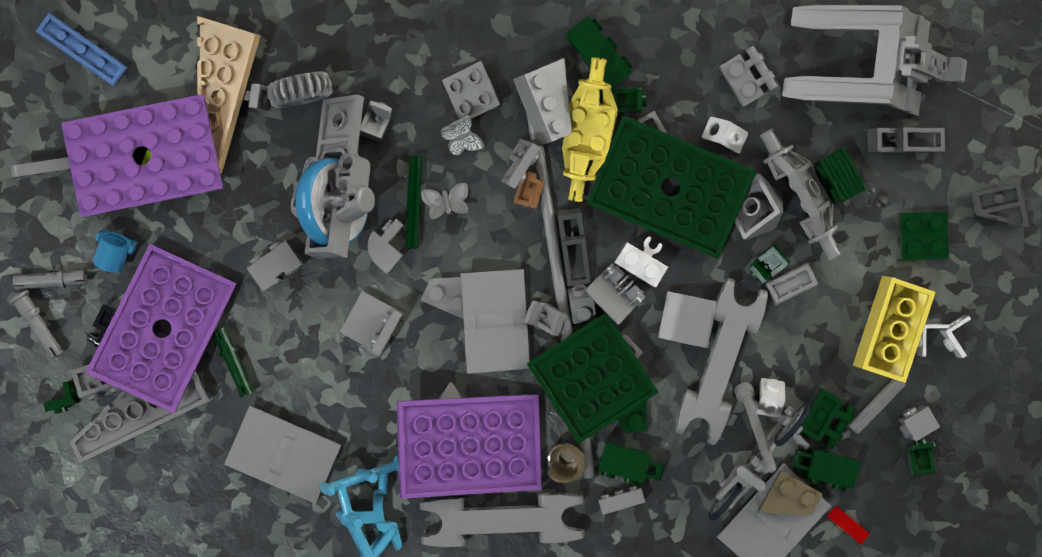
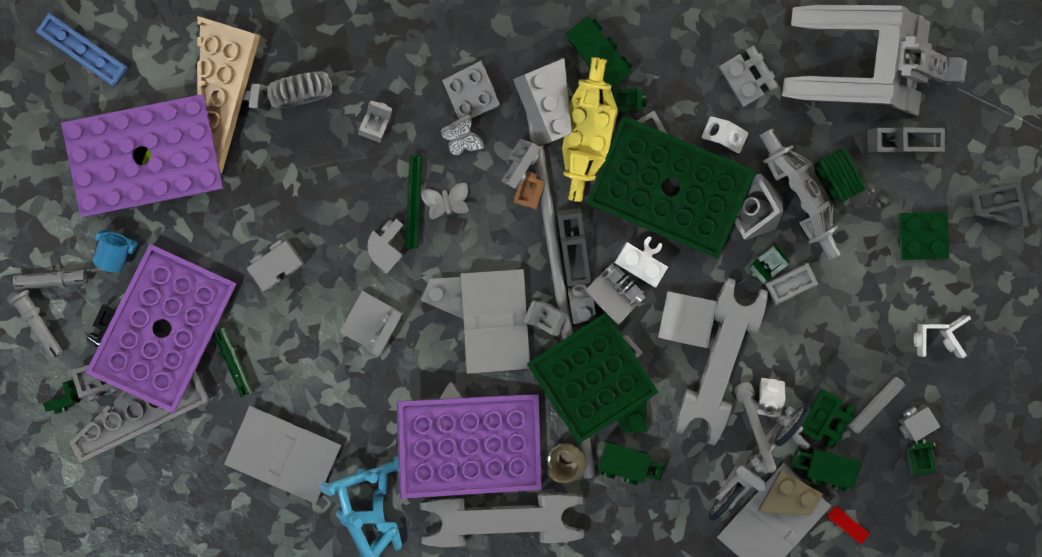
(40, 168): light grey beam -> none
(334, 183): light grey piece -> none
(621, 499): light grey piece -> none
(894, 328): light yellow slope -> none

